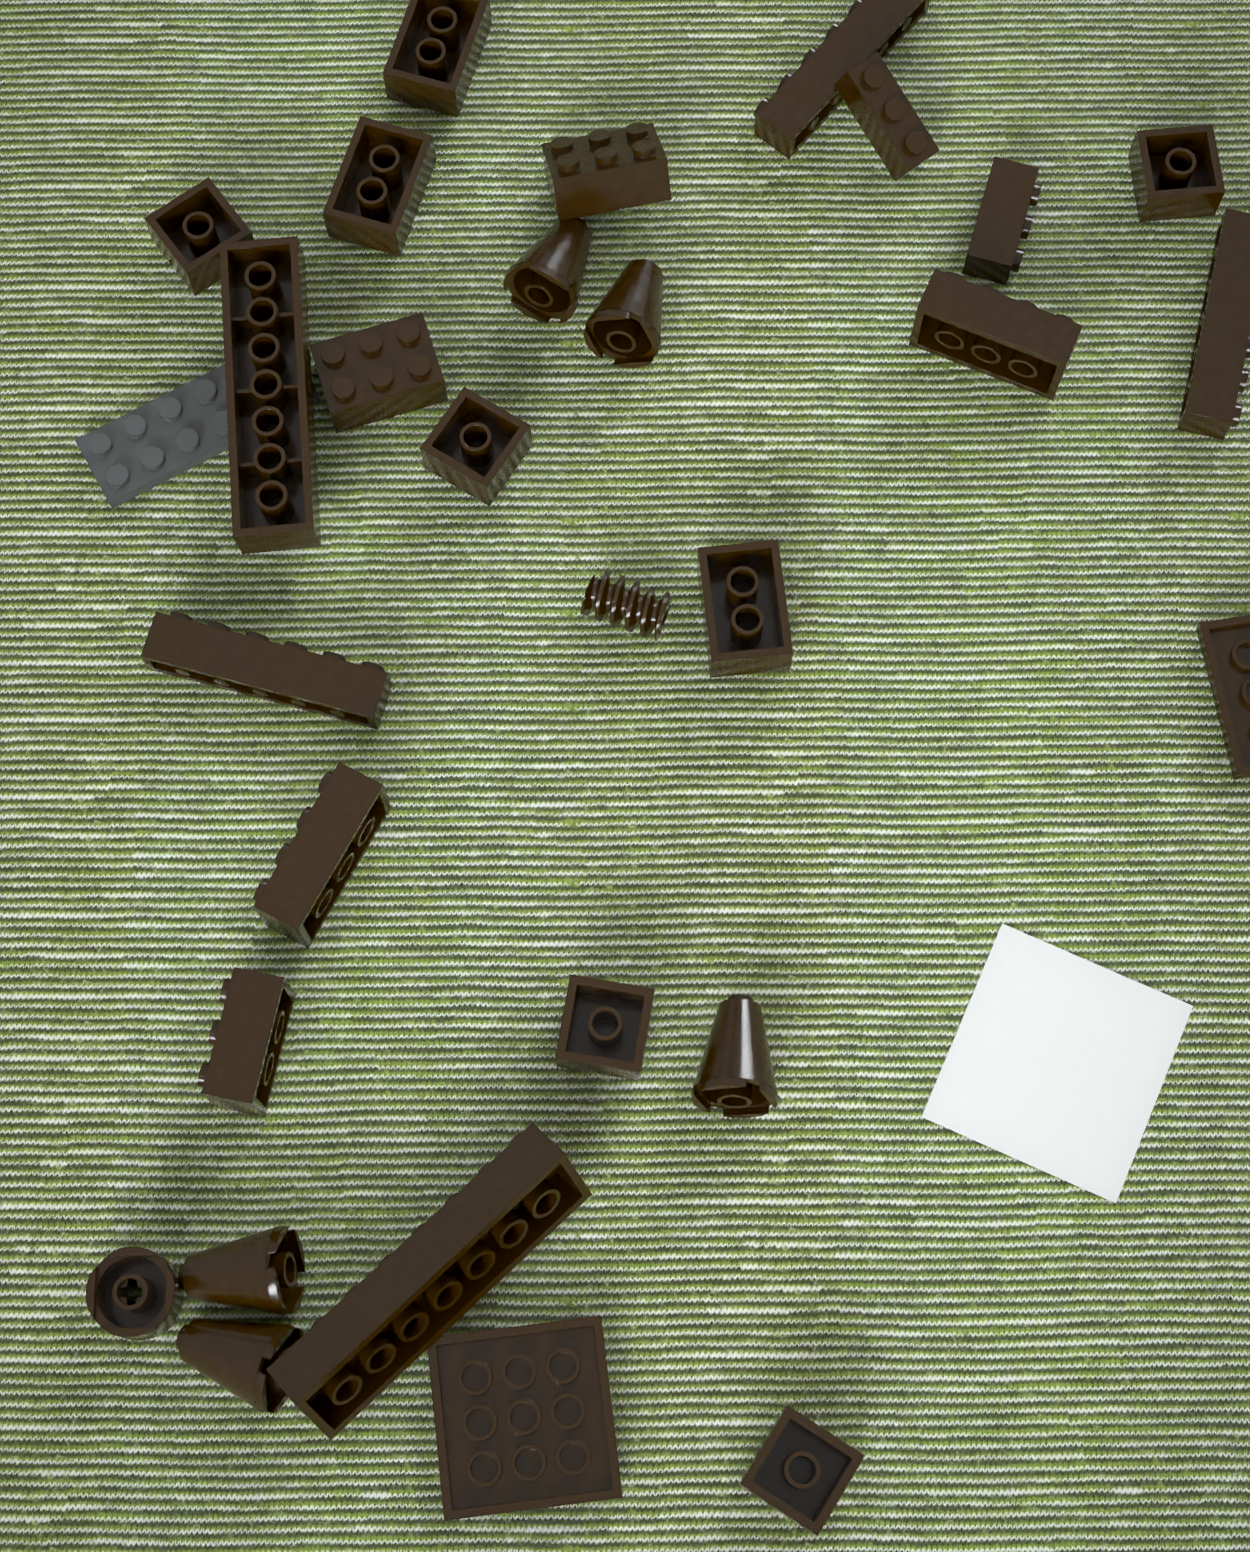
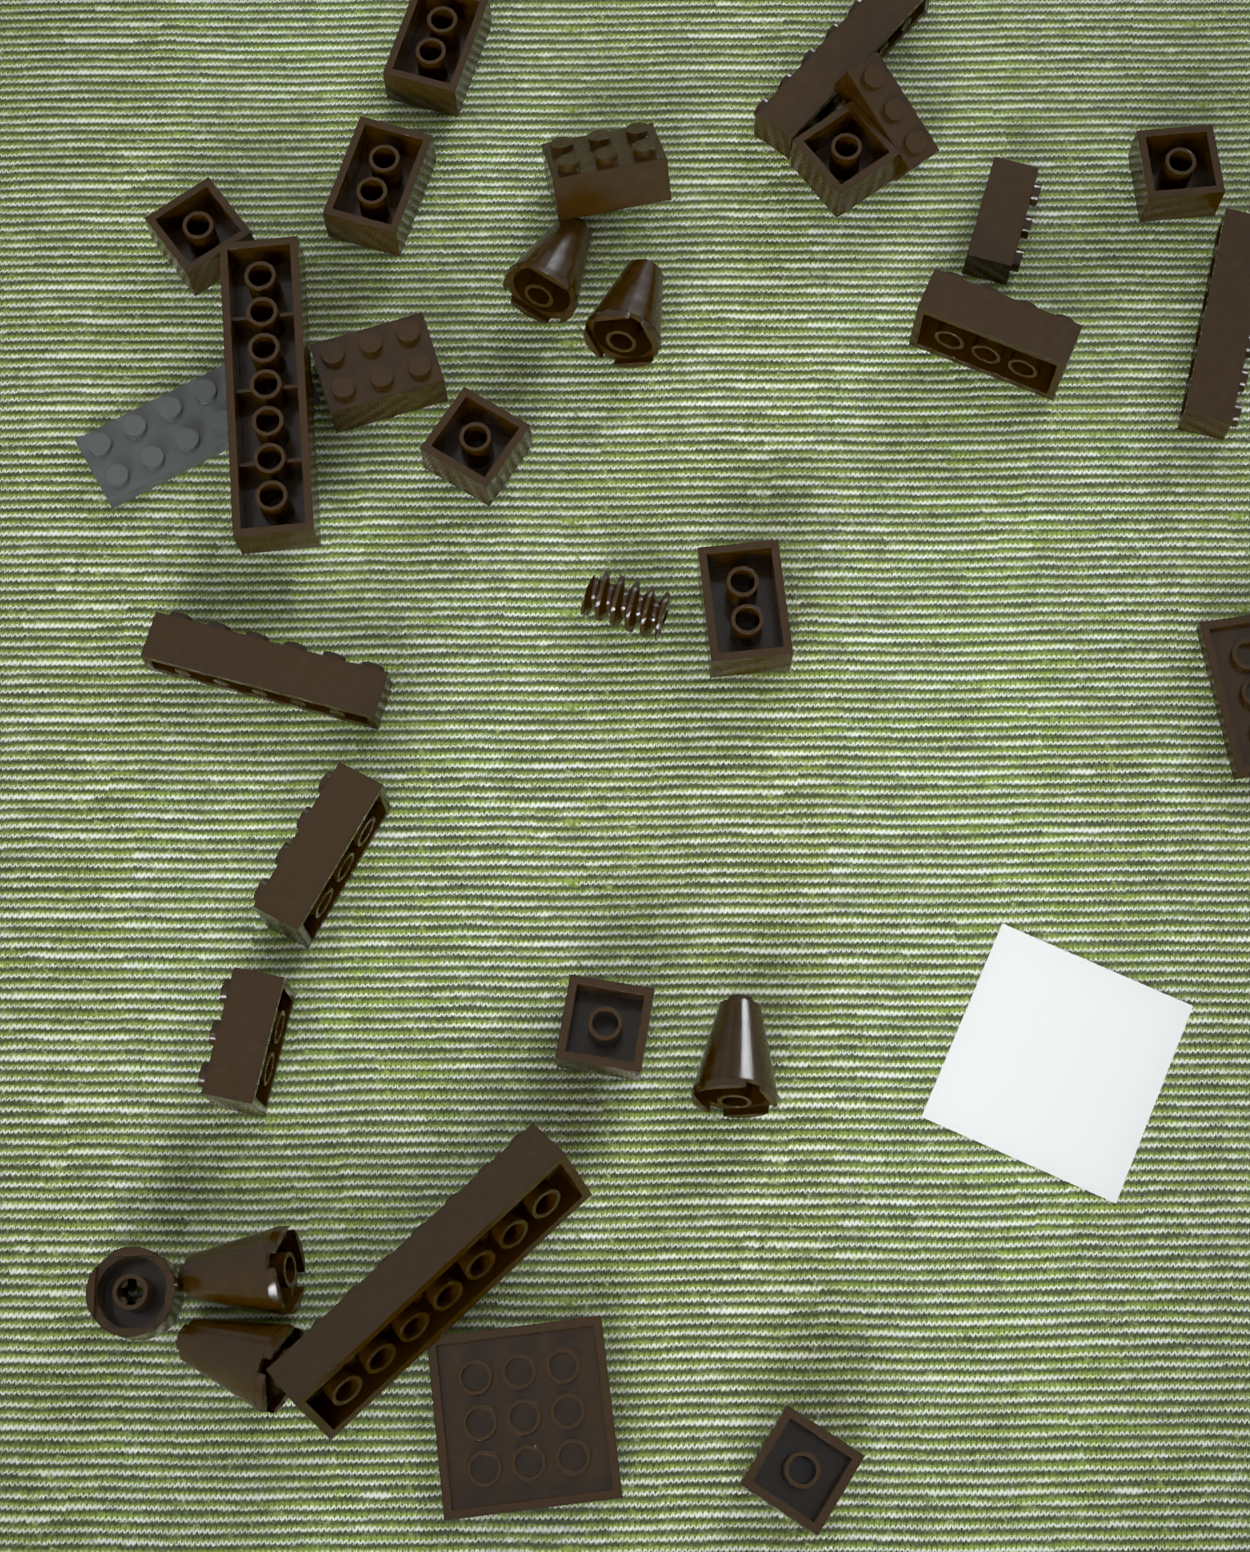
(845, 158): none -> dark brown brick

